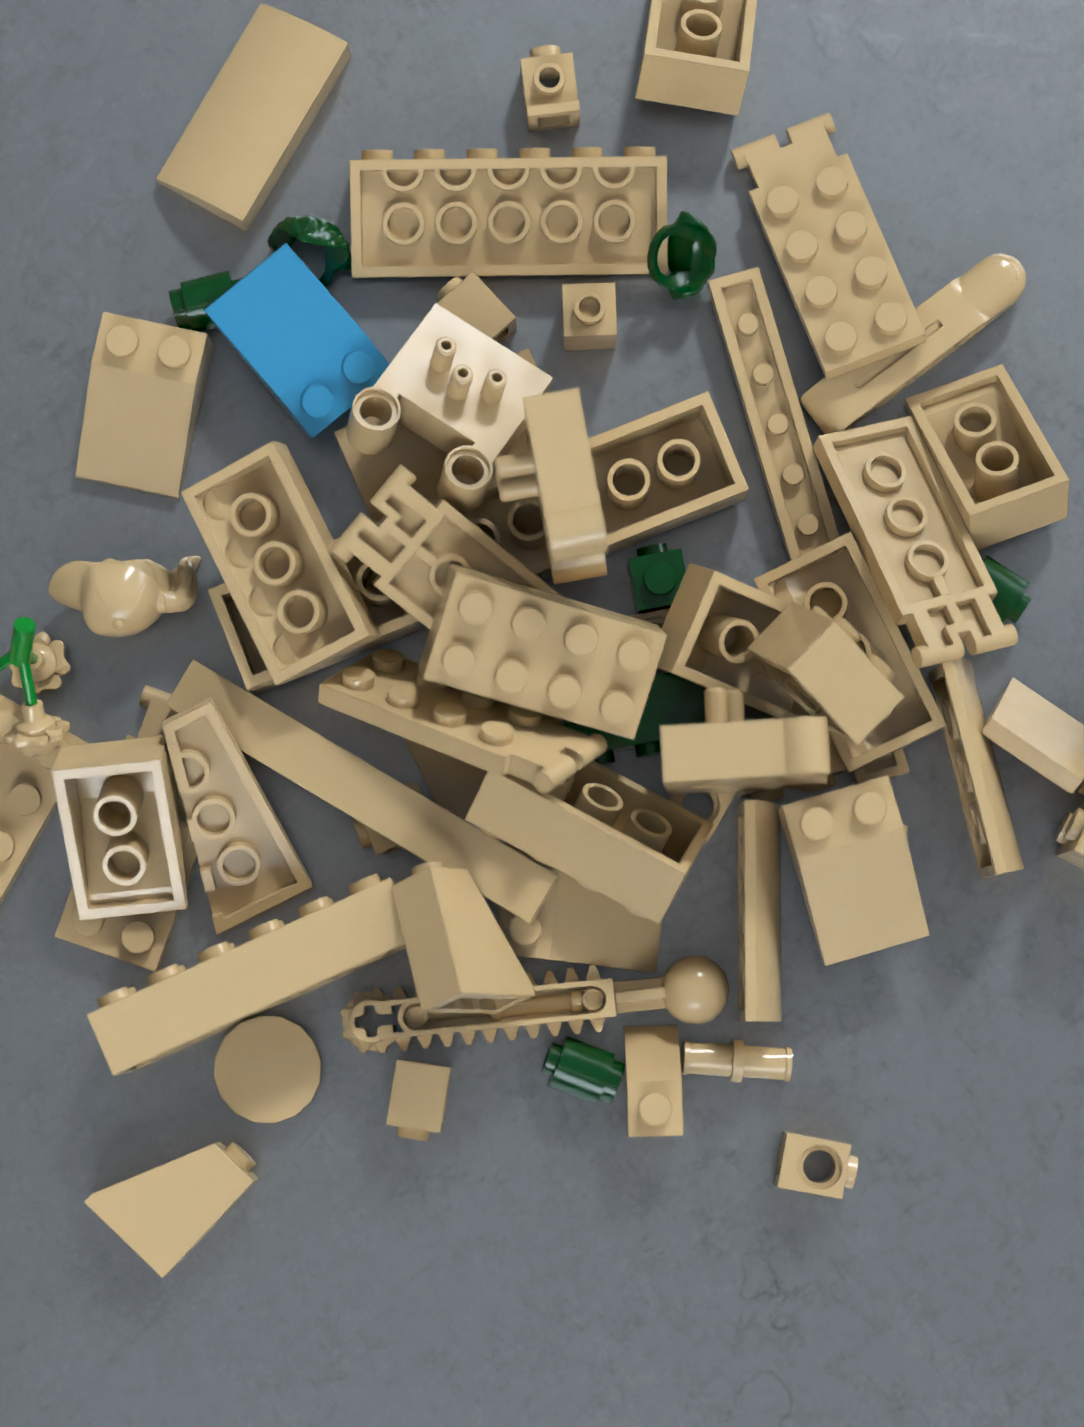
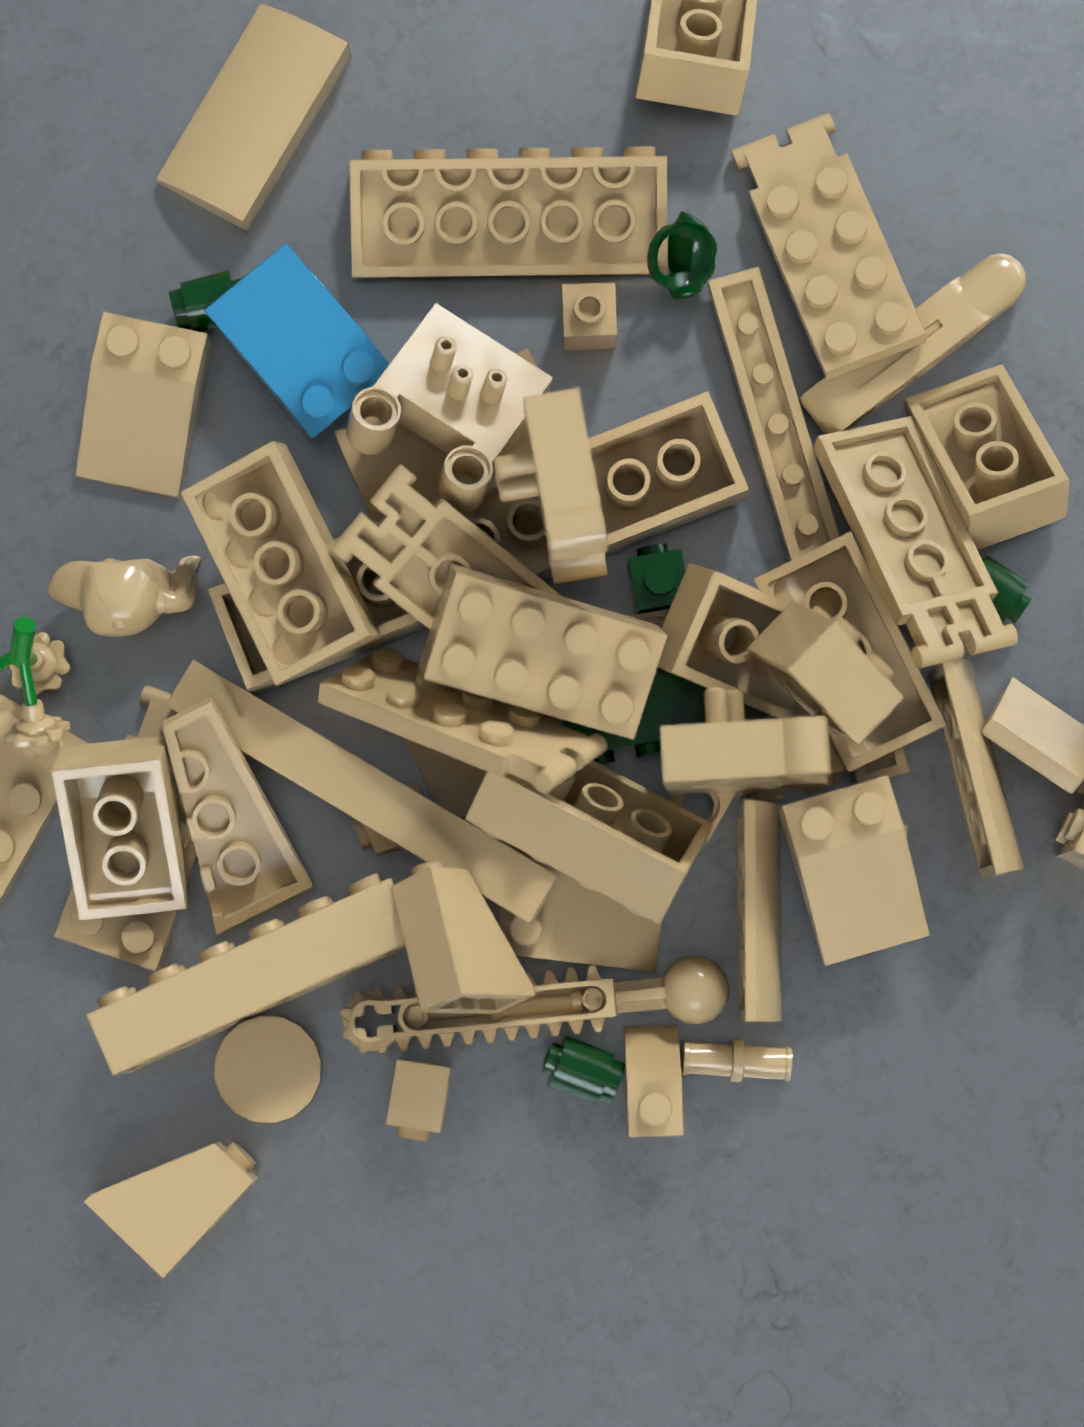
(317, 232): dark green piece -> none
(477, 306): tan brick -> none
(552, 106): tan brick -> none
(791, 1156): tan brick -> none

